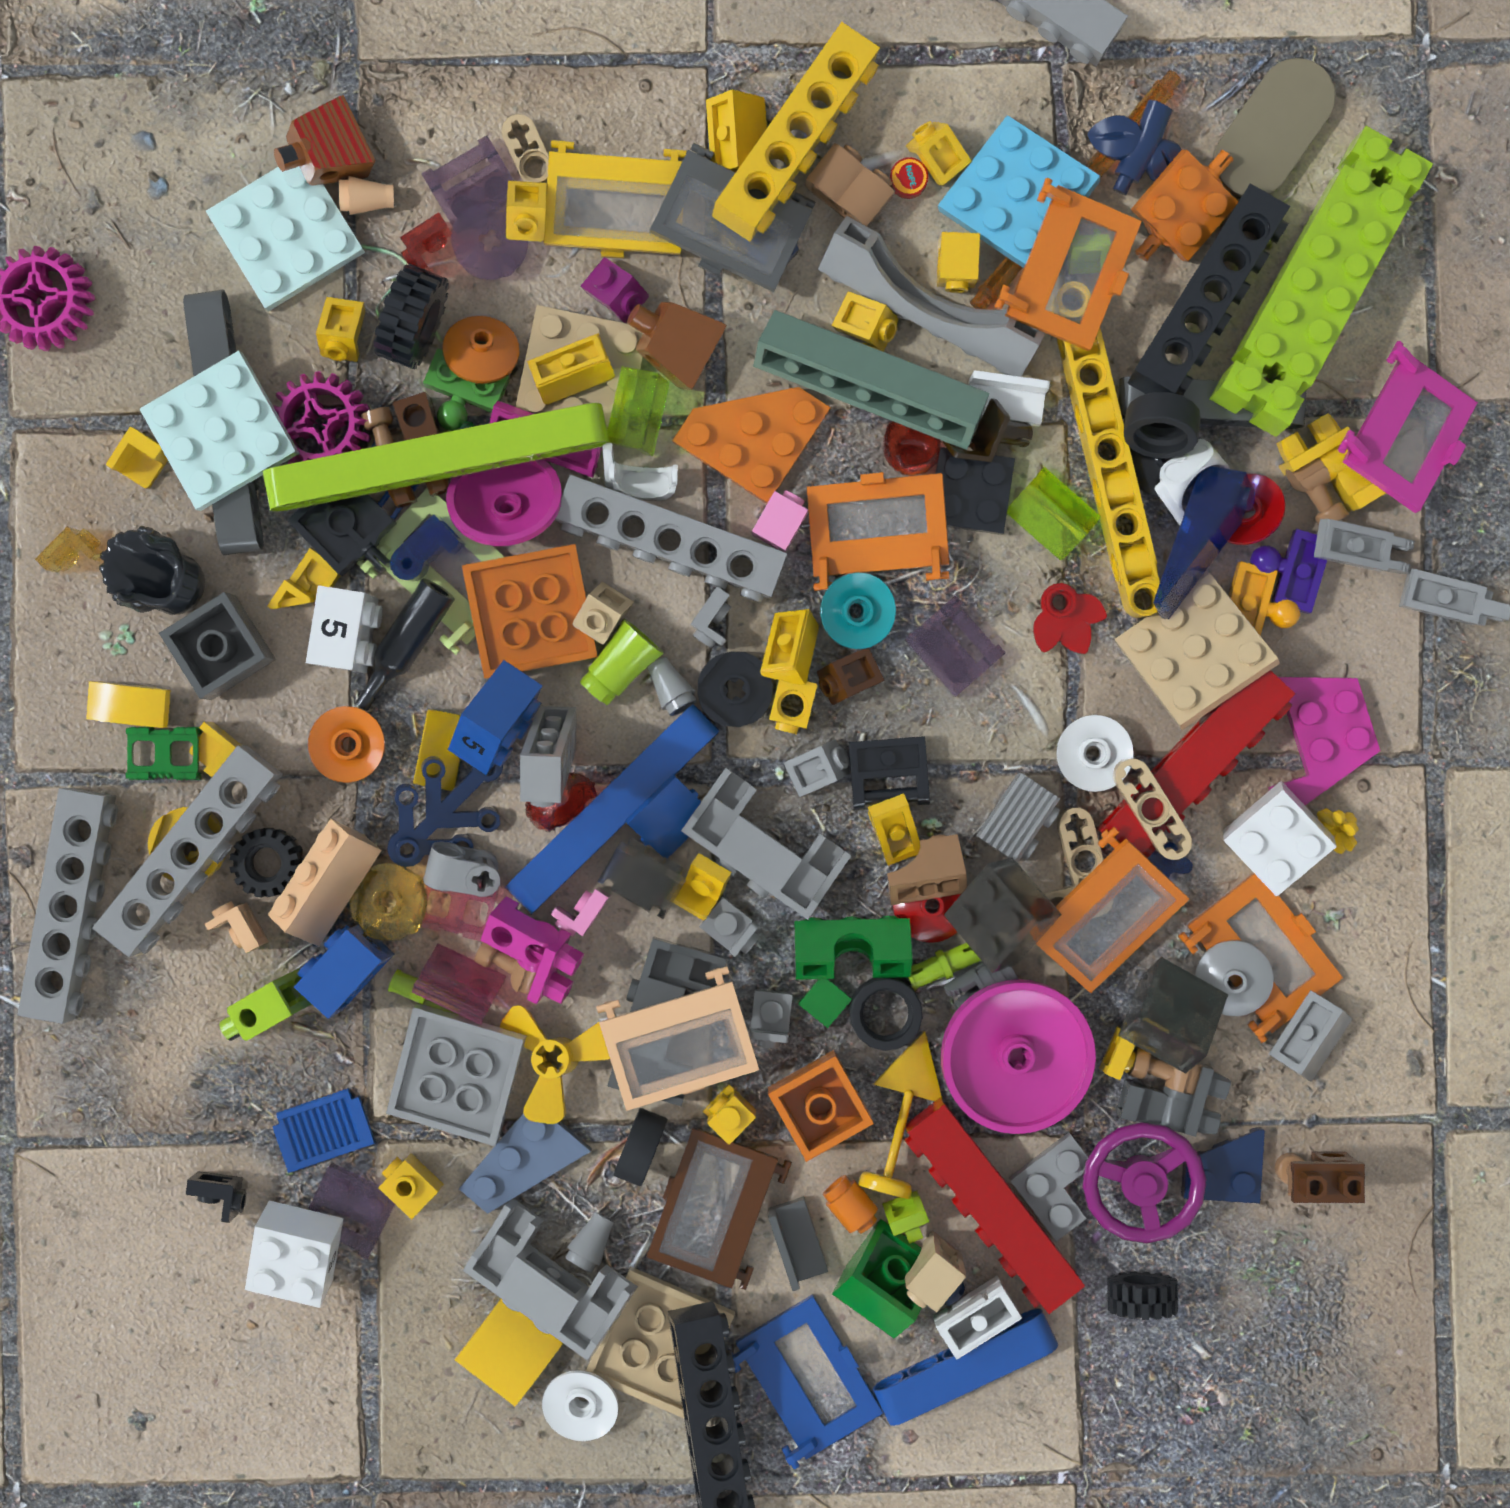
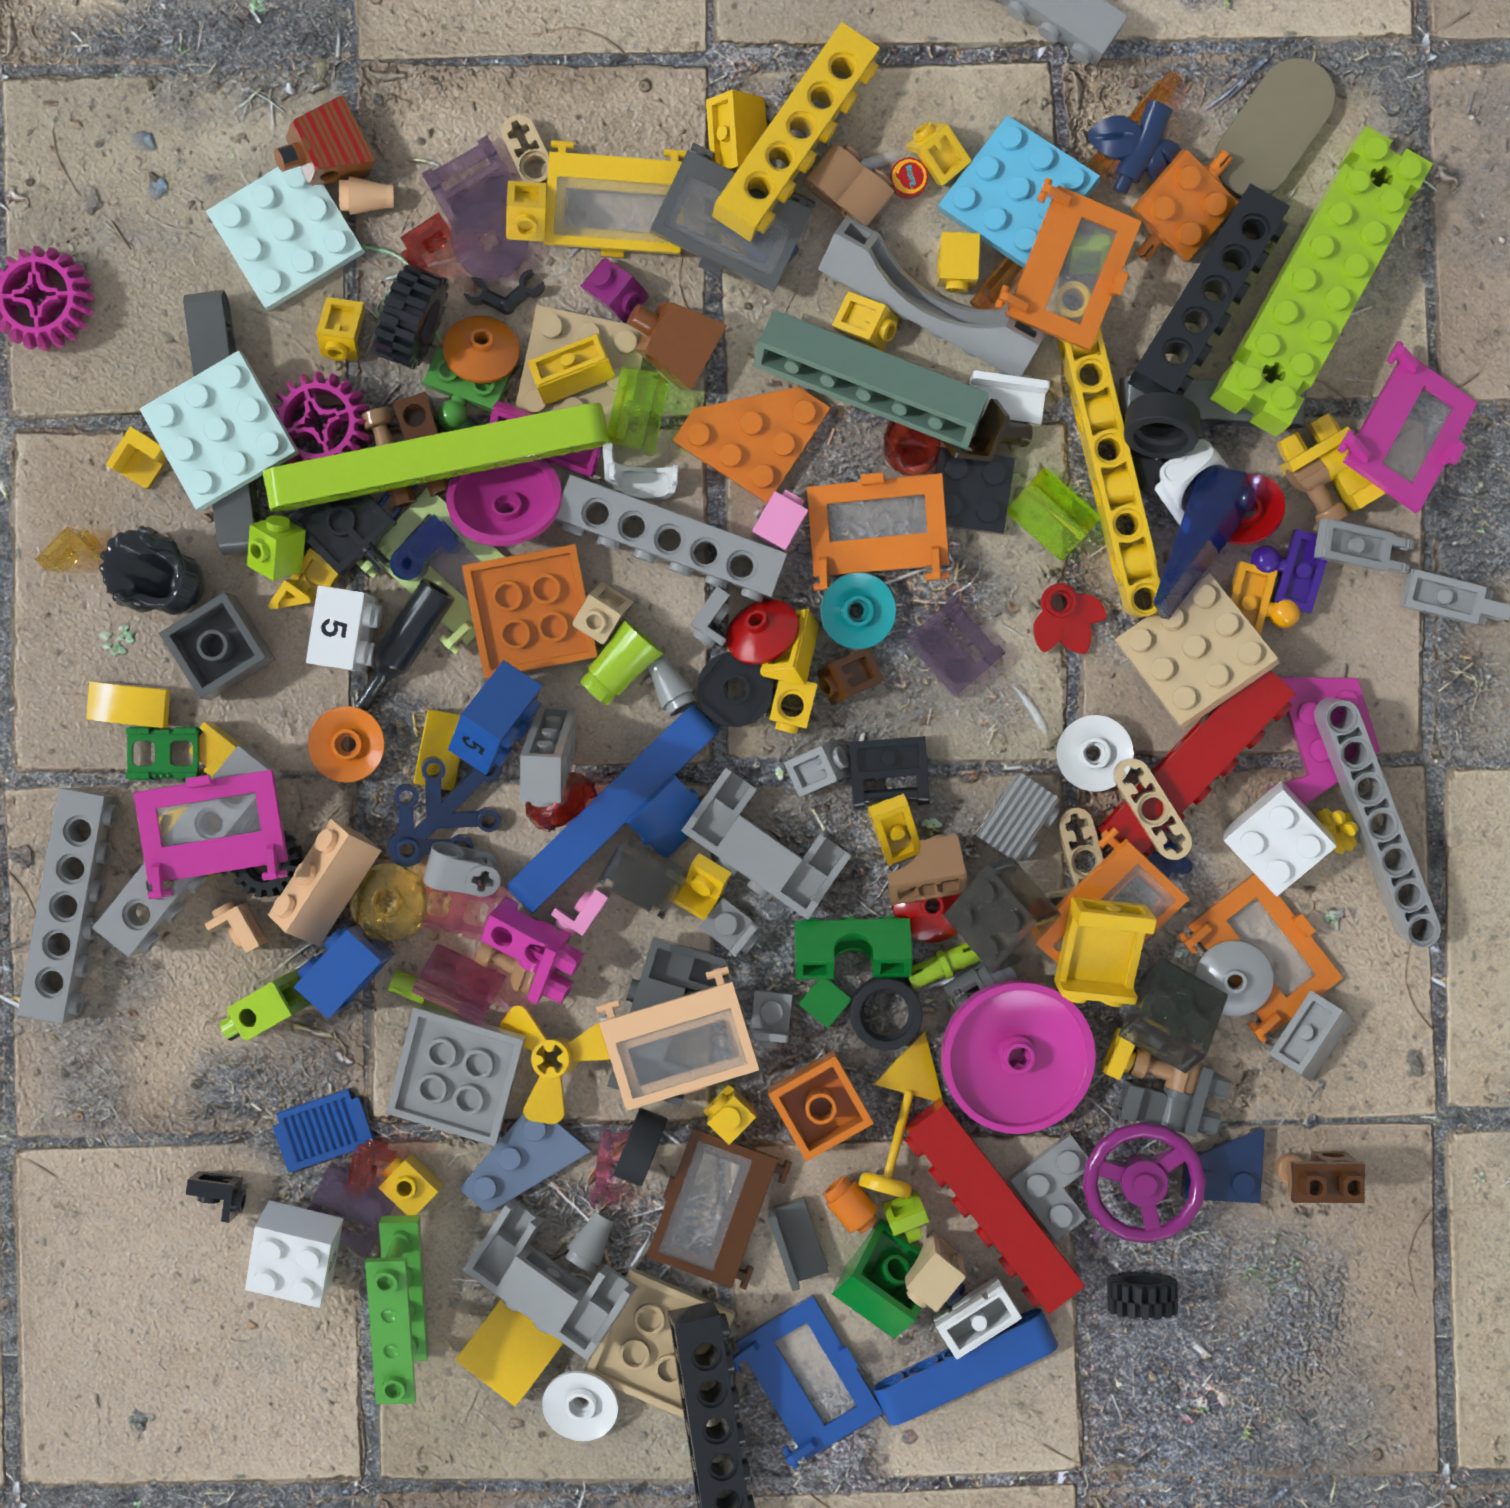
(210, 828): none -> dark pink piece
(276, 547): none -> lime brick
(361, 1172): none -> clear red bracket
(397, 1309): none -> bright green fence
(507, 304): none -> black arm
(603, 1164): none -> clear pink piece
(762, 632): none -> red dish
(1102, 950): none -> yellow panel
(1390, 834): none -> light grey beam

